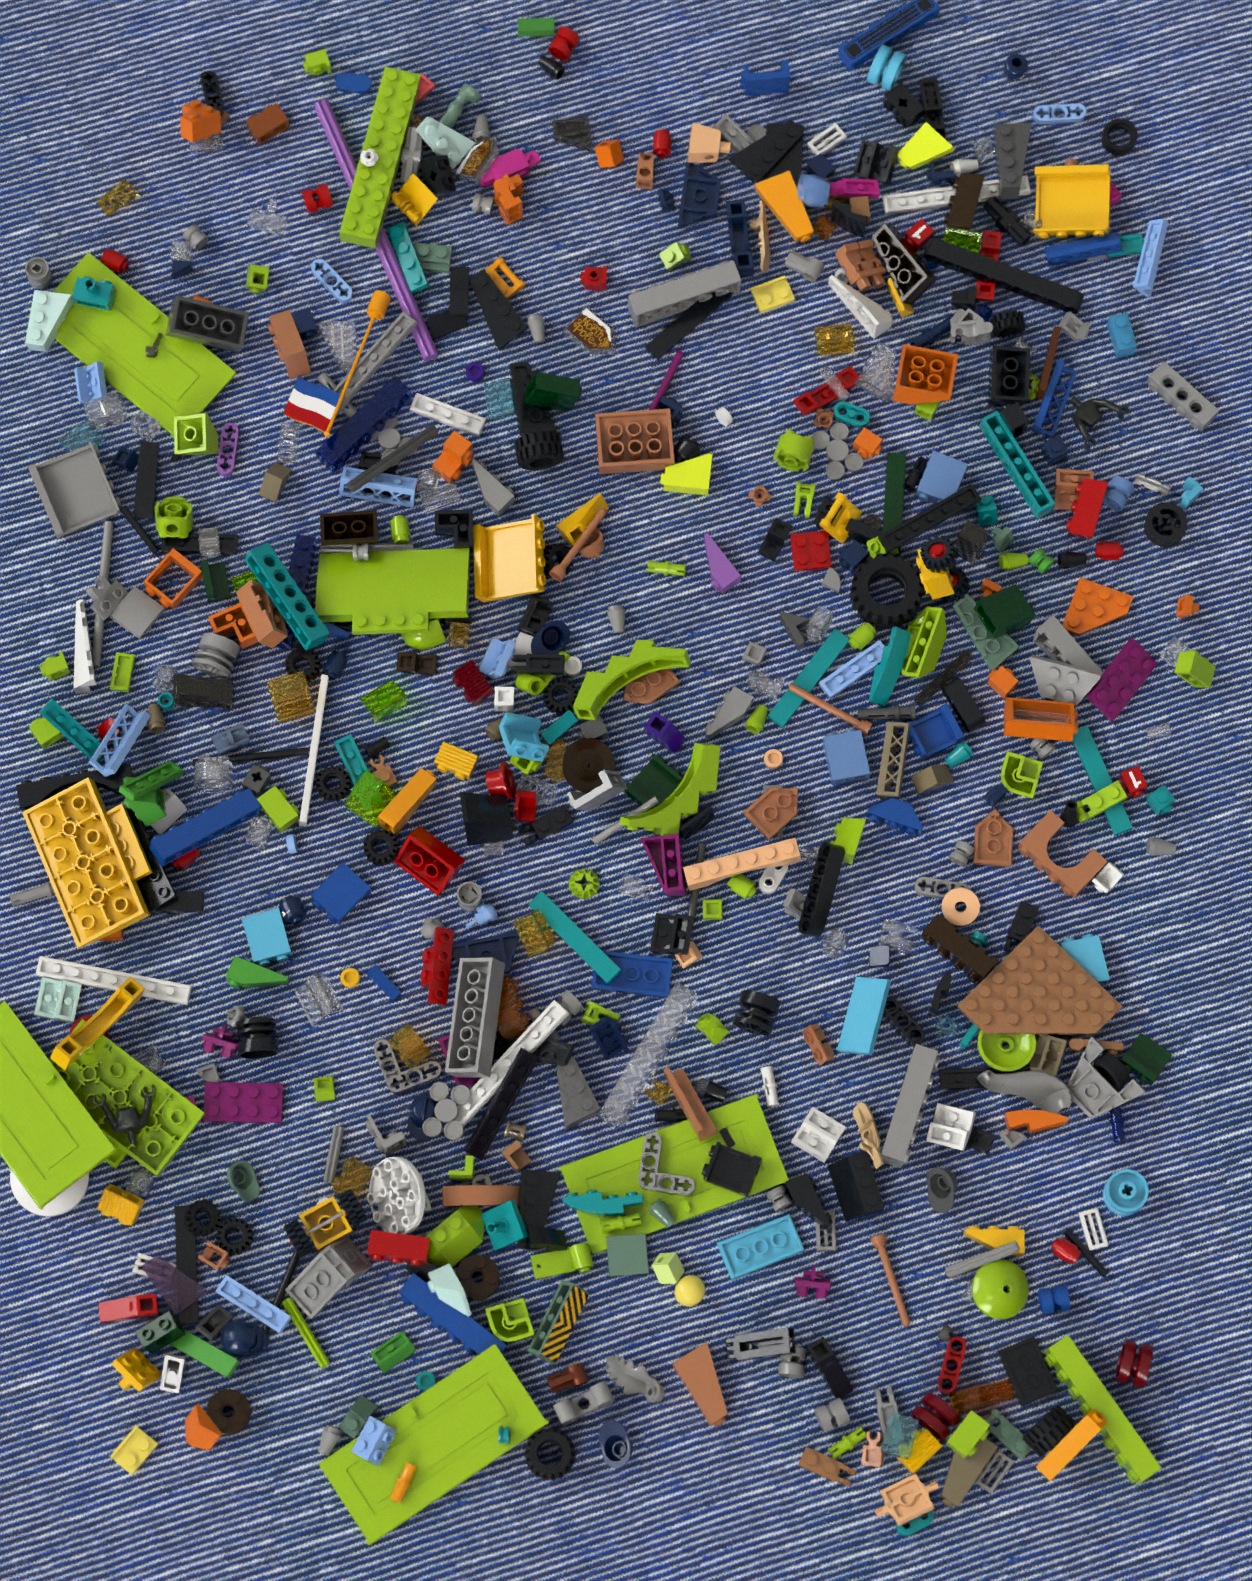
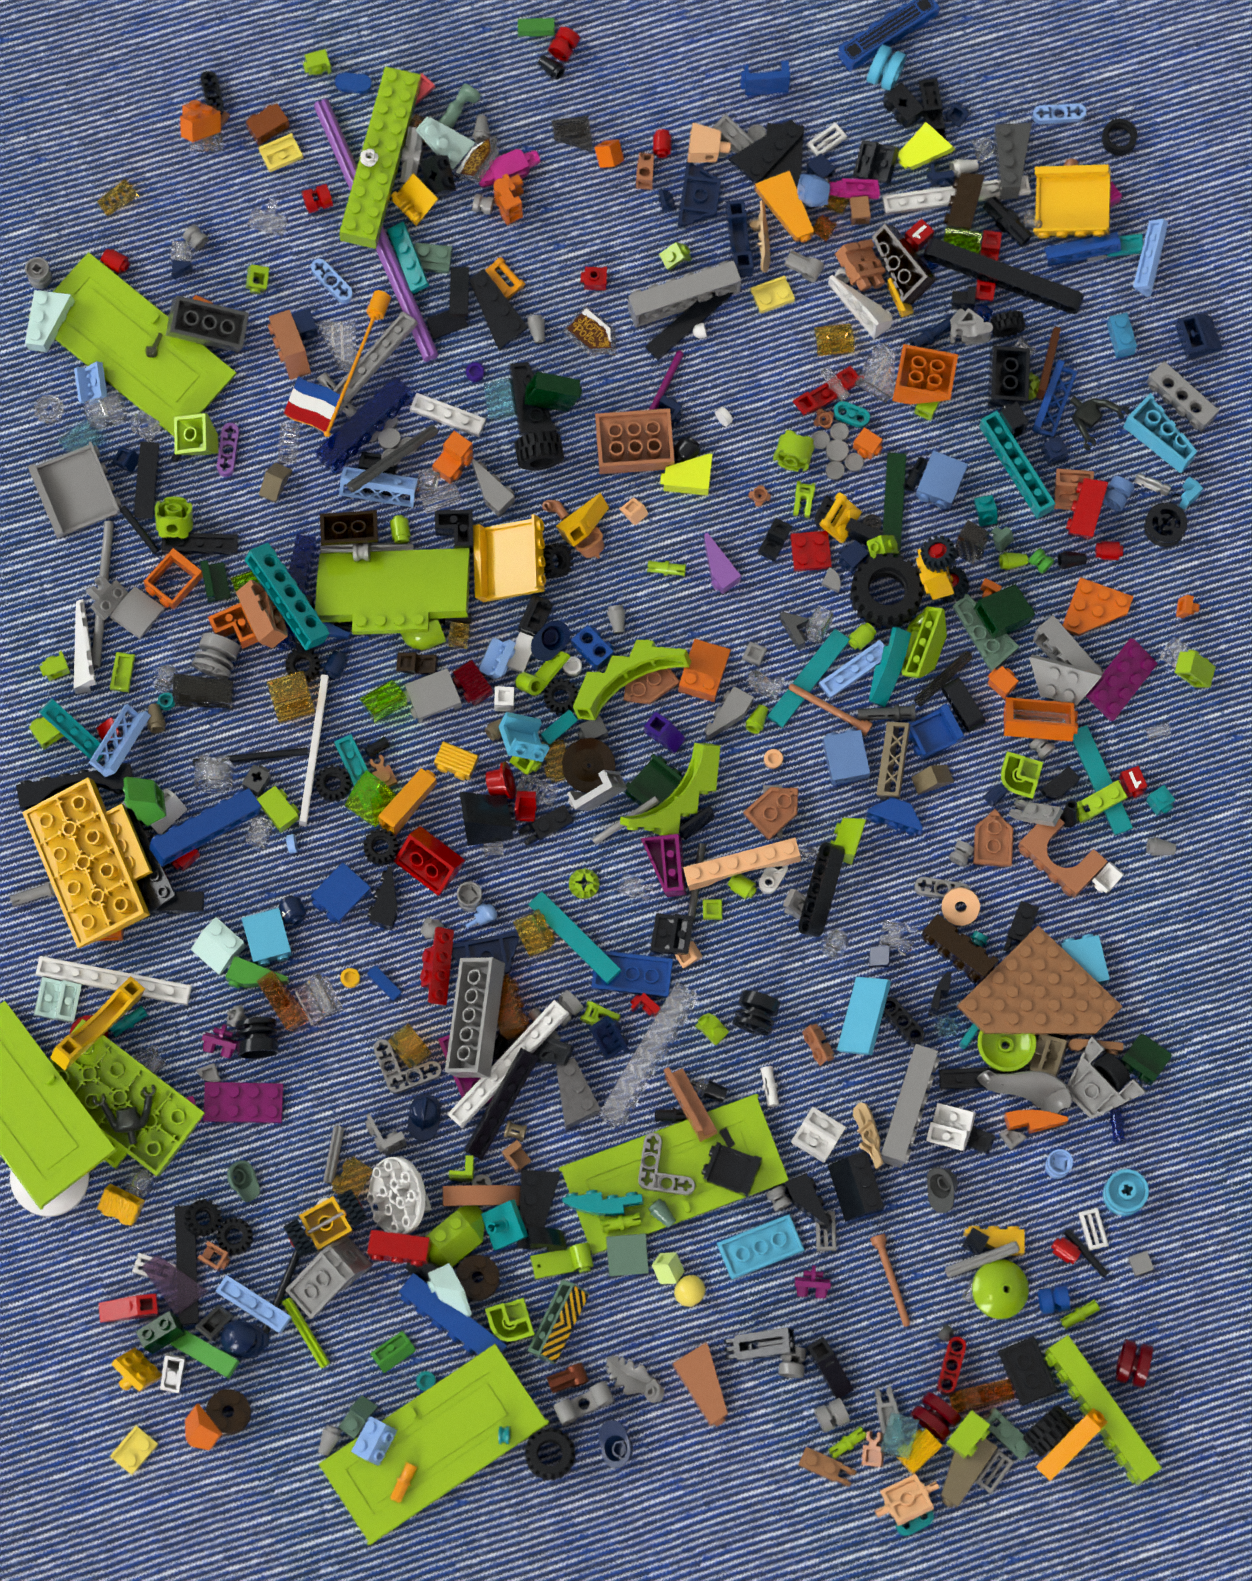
(43, 403): none -> clear gear
(94, 293): teal brick -> none
(128, 1021): none -> teal pin
(151, 780): bright green tile -> none
(209, 542): clear brick -> none
(218, 946): none -> light aqua slope
(230, 738): sand blue hips -> none
(280, 152): none -> light yellow plate
(282, 1001): none -> clear orange slope
(324, 1088): lime slope -> none
(385, 908): none -> black slope
(432, 695): none -> light grey panel
(446, 1111): light grey piece -> none
(539, 664): black hinge -> none
(555, 507): none -> nougat arm
(559, 570): nougat piece -> none
(588, 650): none -> blue brick
(634, 511): none -> light nougat slope
(649, 1005): none -> red bracket
(659, 1093): clear yellow tile -> none
(699, 331): none -> white hinge
(705, 671): none -> orange slope
(847, 220): black slope -> none
(929, 518): black tile -> none
(958, 114): none -> dark blue slope
(959, 754): teal cone -> none
(975, 1241): none -> black slope
(1015, 67): dark blue head -> none
(1036, 813): none -> light grey hinge
(1058, 1164): none -> light blue wheel
(1060, 784): none -> black piece
(1074, 326): light grey bracket -> none
(1079, 1314): none -> lime pin
(1140, 1263): none -> light grey tile
(1160, 434): none -> medium azure wedge
(1198, 335): none -> dark blue slope

